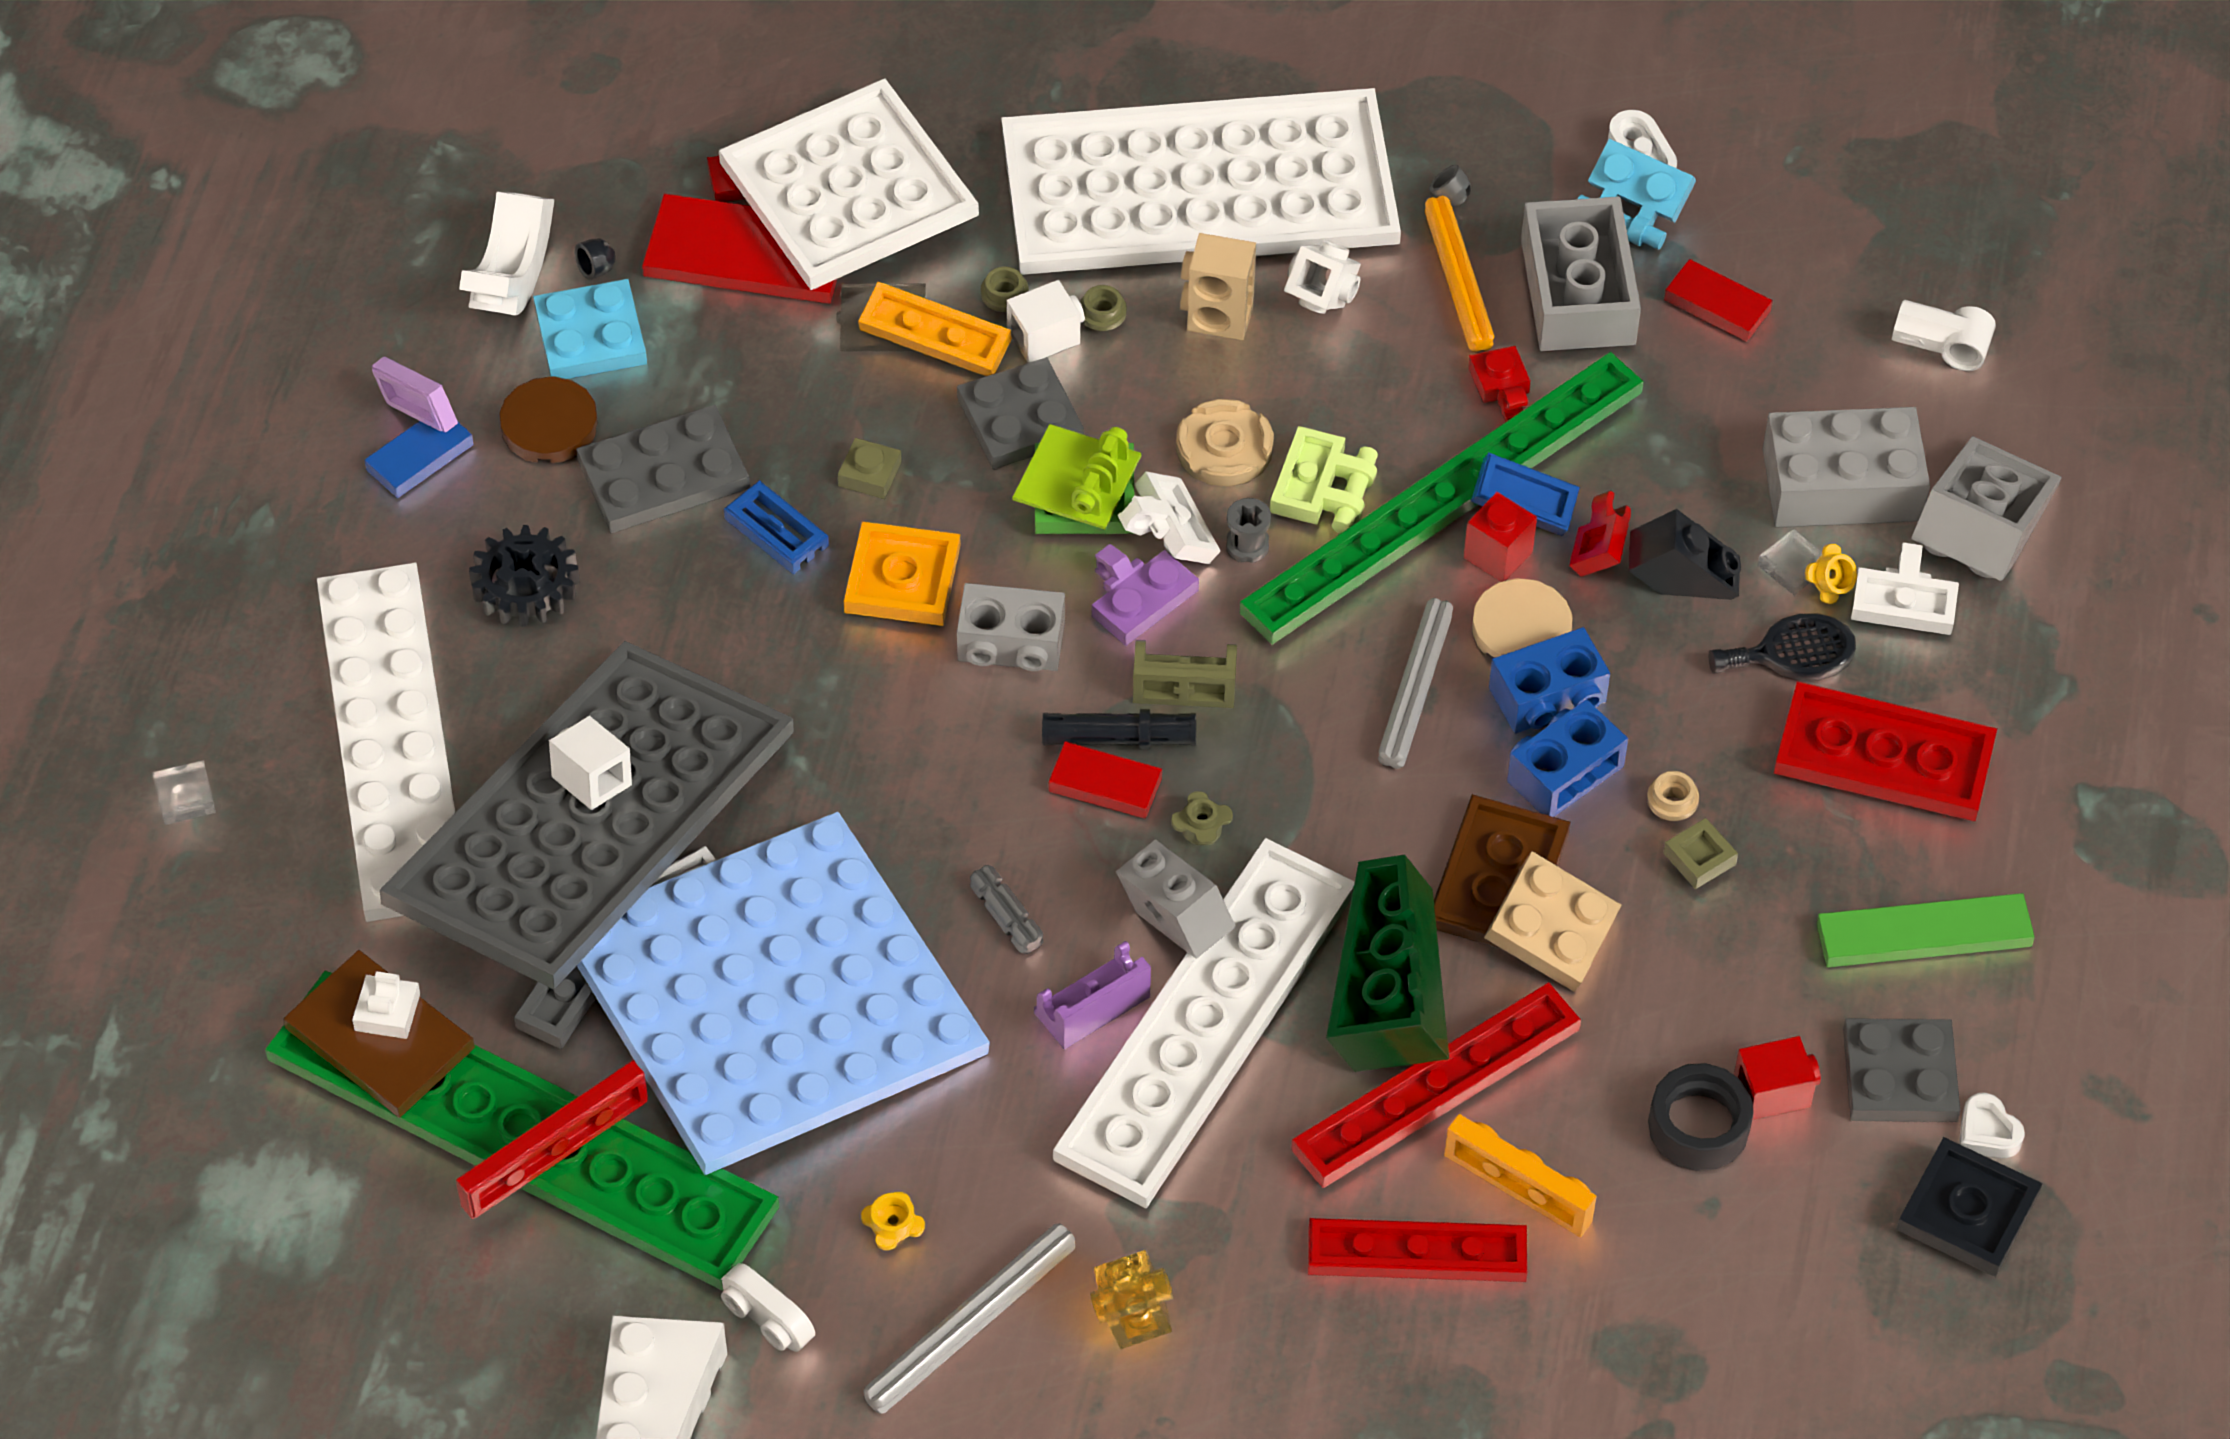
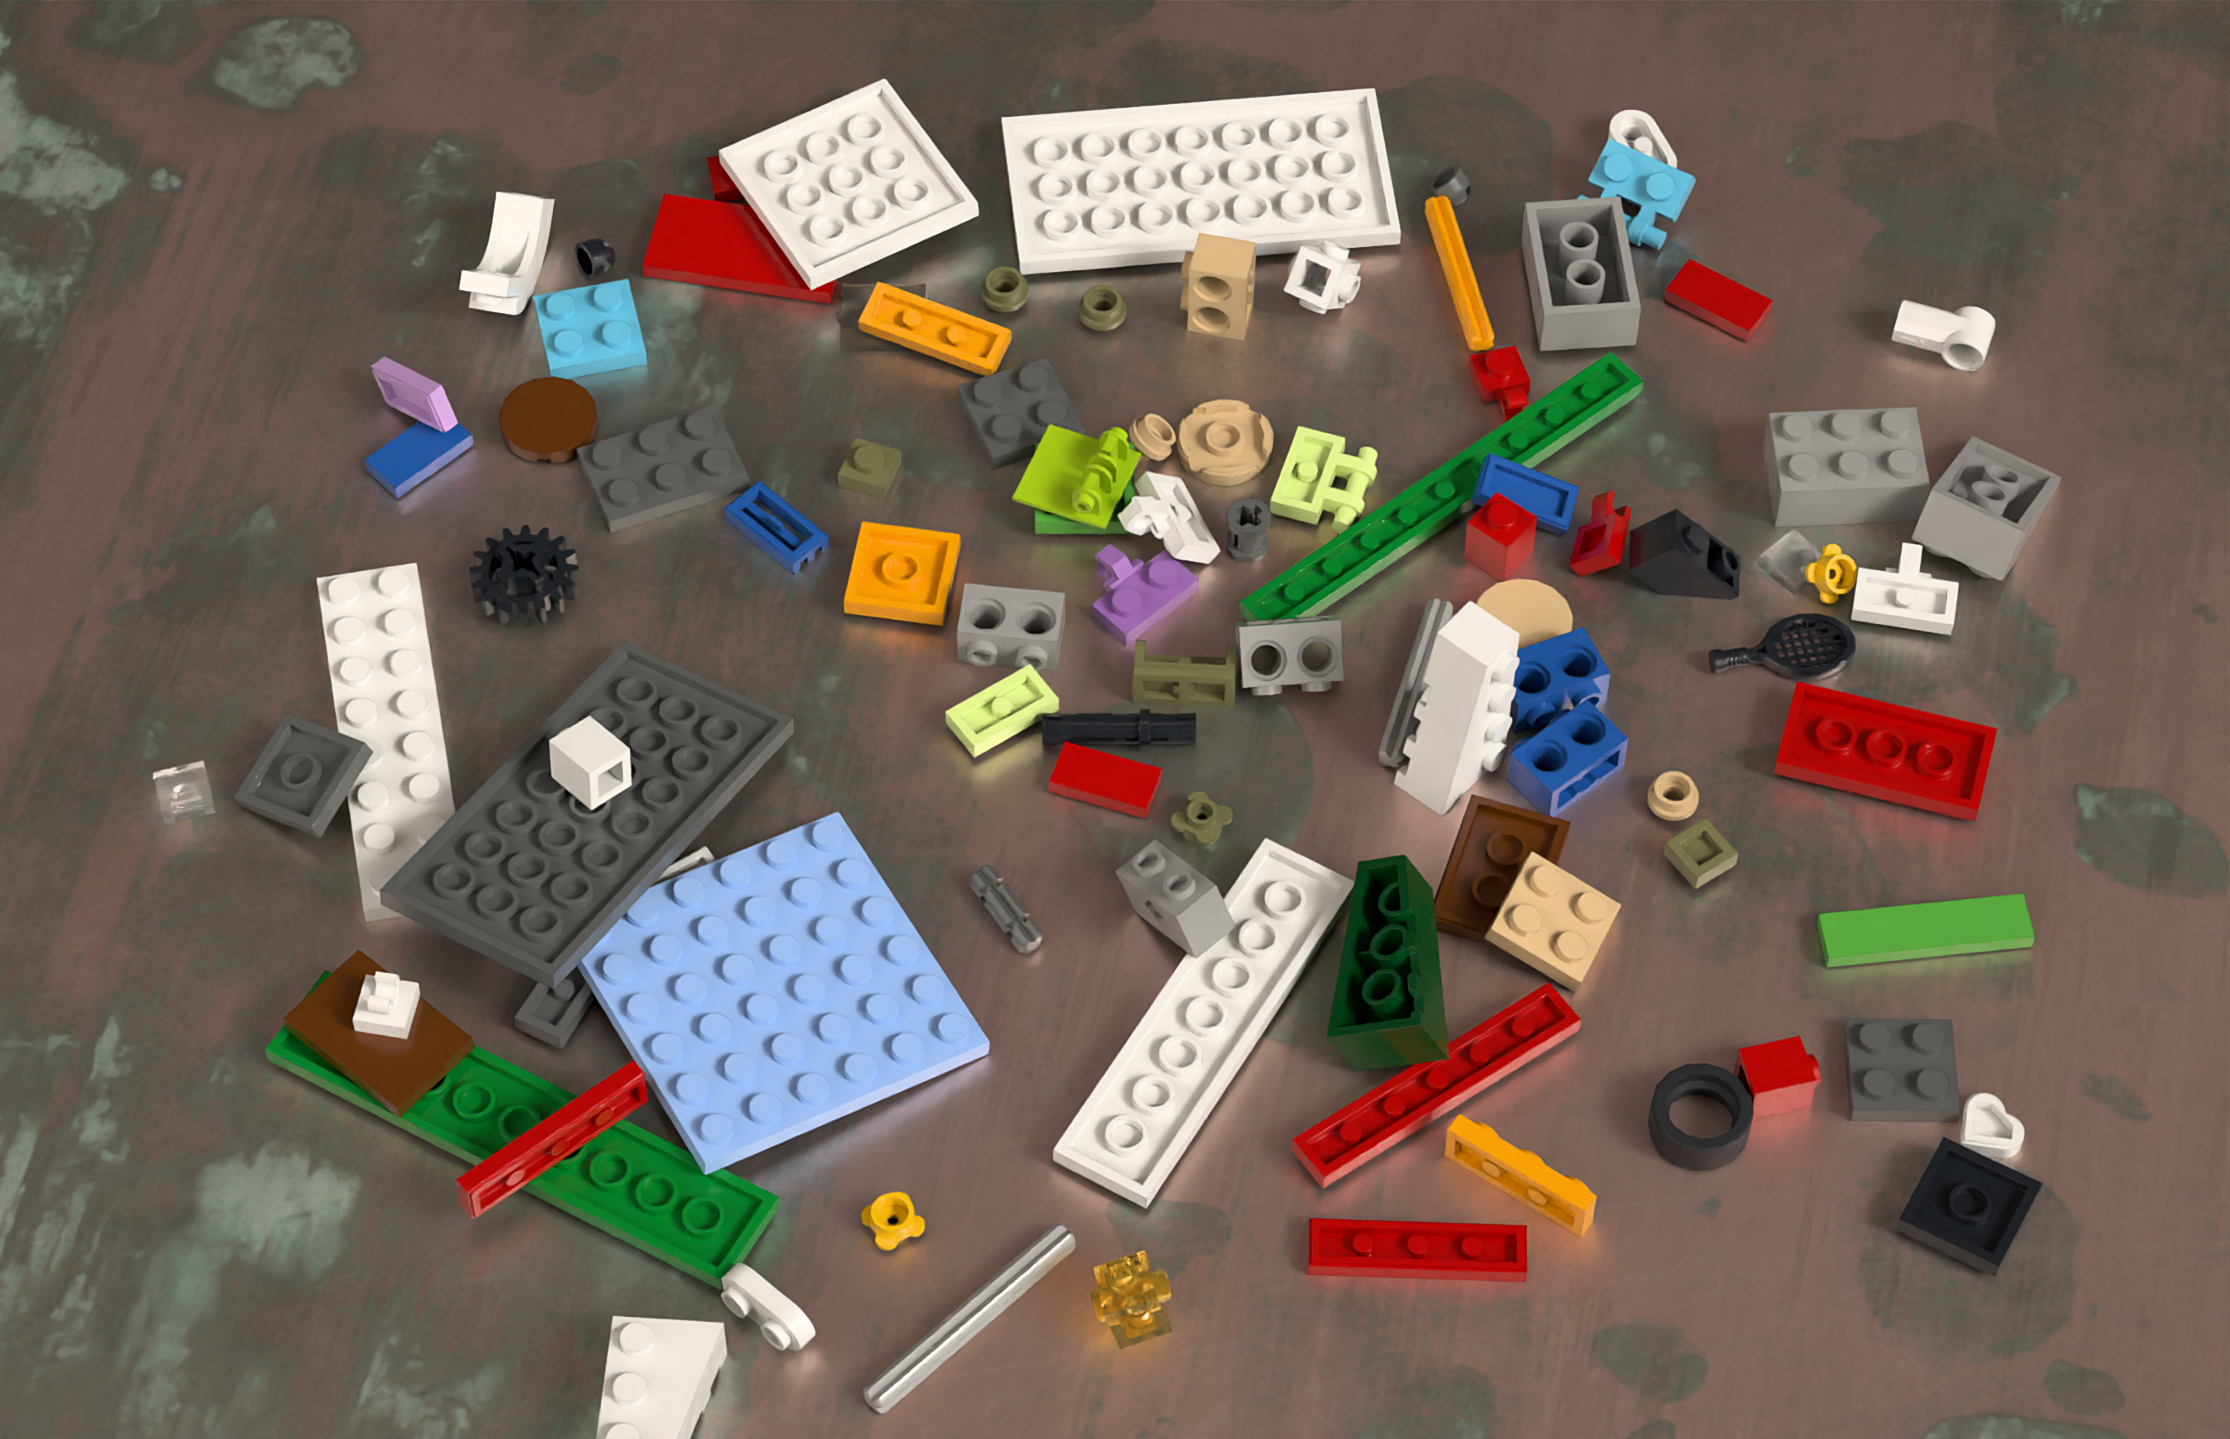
(303, 775): none -> dark grey plate
(1001, 710): none -> yellowish green plate
(1044, 321): white brick -> none
(1095, 998): medium lavender hinge -> none
(1152, 437): none -> tan plate
(1289, 639): none -> light grey brick
(1462, 709): none -> white wedge

